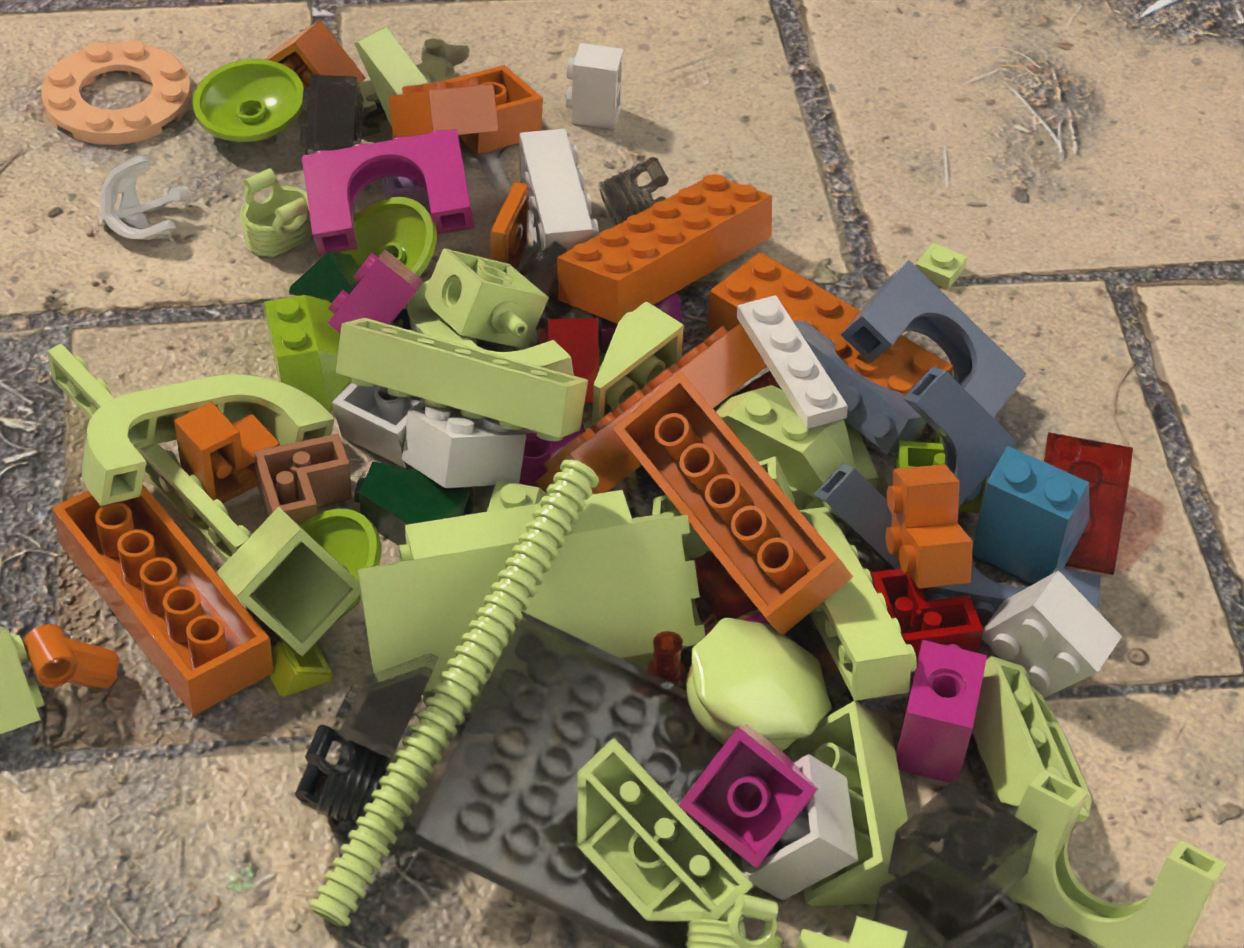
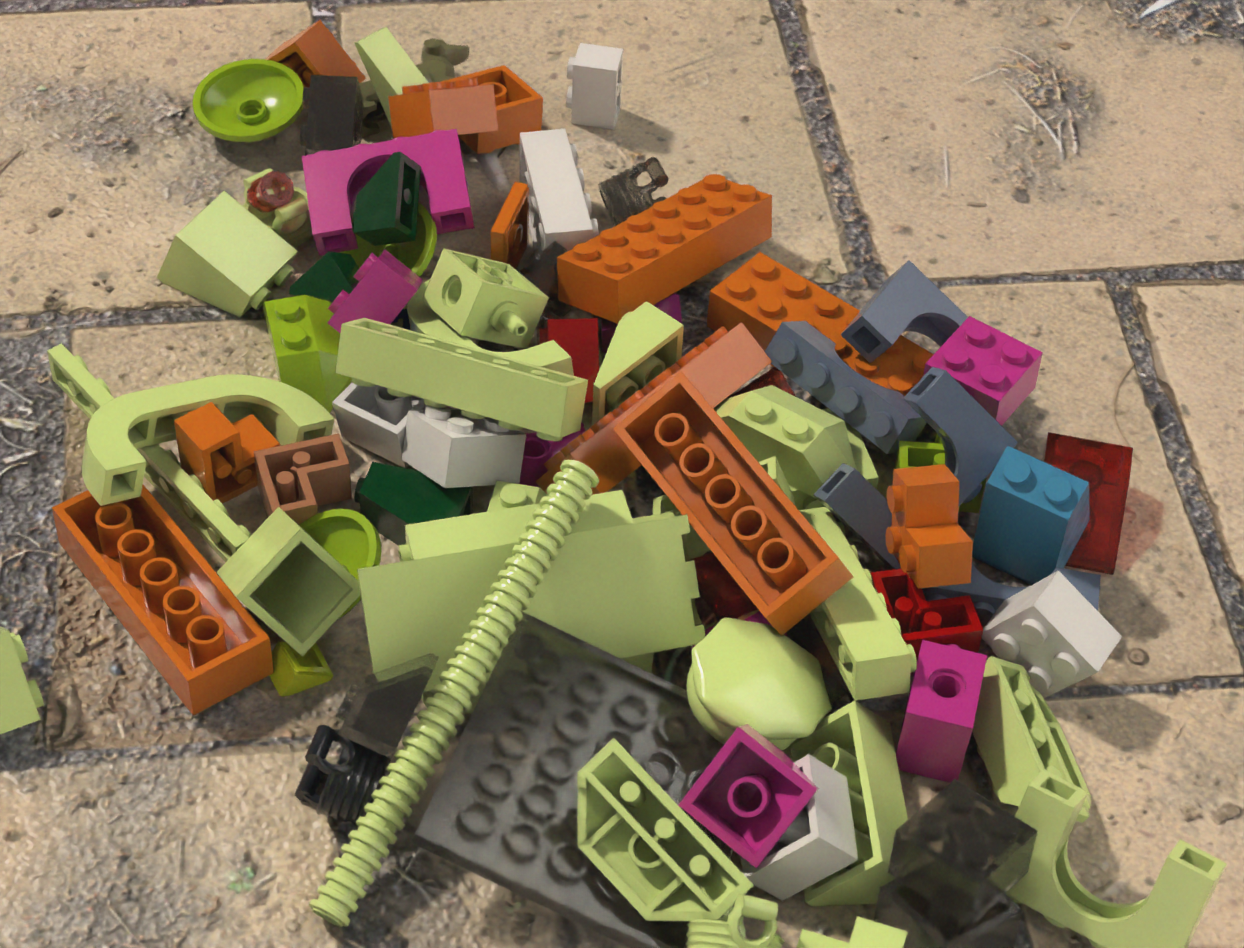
(65, 660): orange piece -> none
(89, 124): light nougat plate -> none
(123, 181): white helmet -> none
(227, 258): none -> yellowish green slope
(273, 180): none -> clear red bush
(389, 203): none -> dark green slope
(667, 656): clear red pin -> none
(792, 362): white plate -> none
(941, 265): yellowish green plate -> none
(989, 366): none -> dark pink brick

